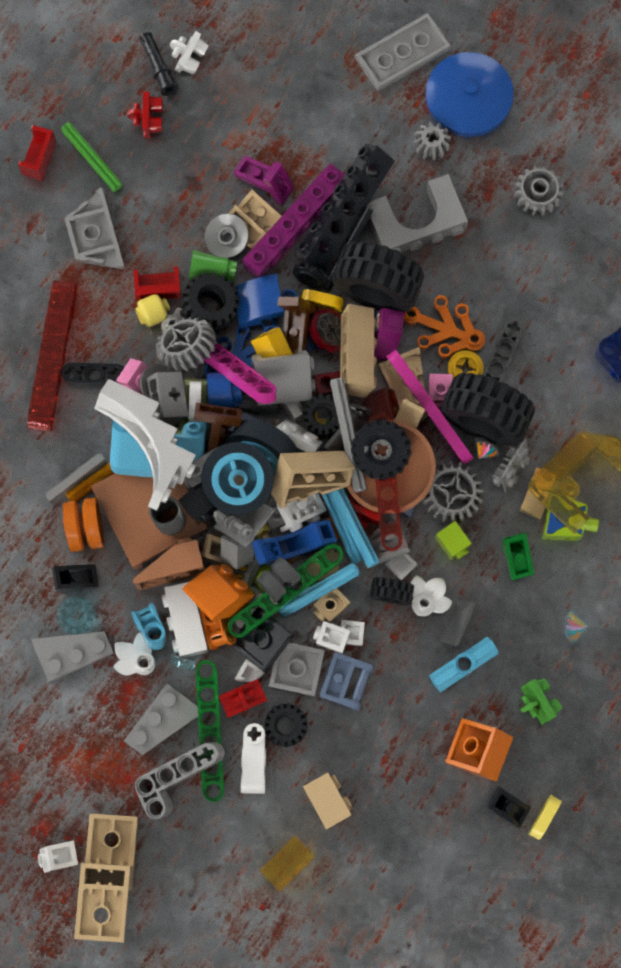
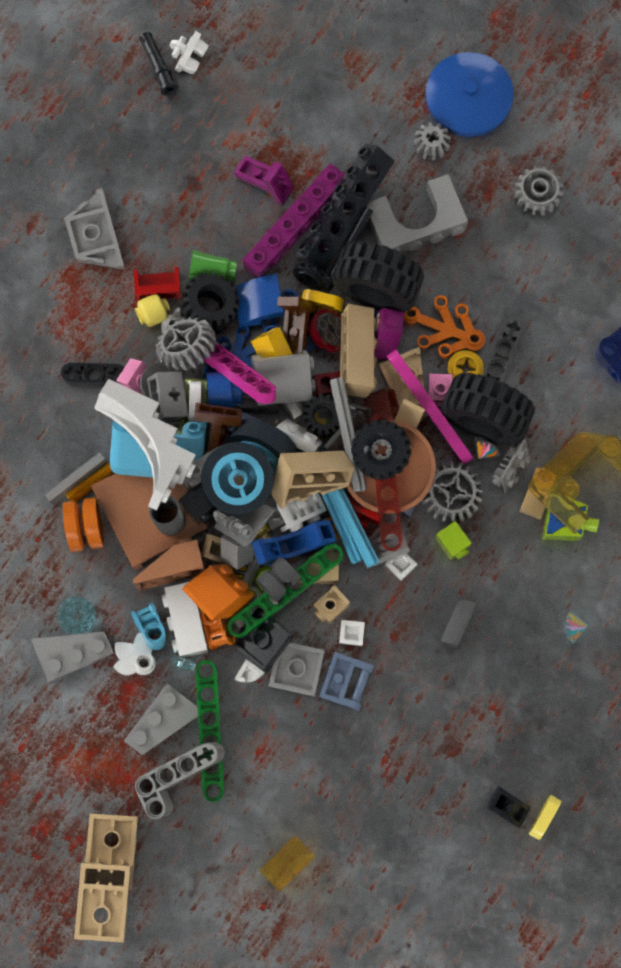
(38, 153): red panel -> none
(52, 356): clear red beam -> none
(57, 856): white bracket -> none
(74, 577): black slope -> none
(91, 157): bright green axle -> none
(149, 123): red hips -> none
(217, 231): light grey dish -> none
(242, 698): red hips -> none
(253, 761): white piece -> none
(256, 215): tan slope -> none
(271, 725): black tyre -> none
(321, 589): medium azure axle -> none
(327, 800): tan brick -> none
(331, 637): white bracket -> none
(391, 591): black tyre -> none
(403, 52): light grey tile -> none
(430, 593): white plate -> none
(451, 673): medium azure piece -> none
(479, 749): orange slope -> none
(517, 556): green slope -> none
(537, 702): bright green hips -> none

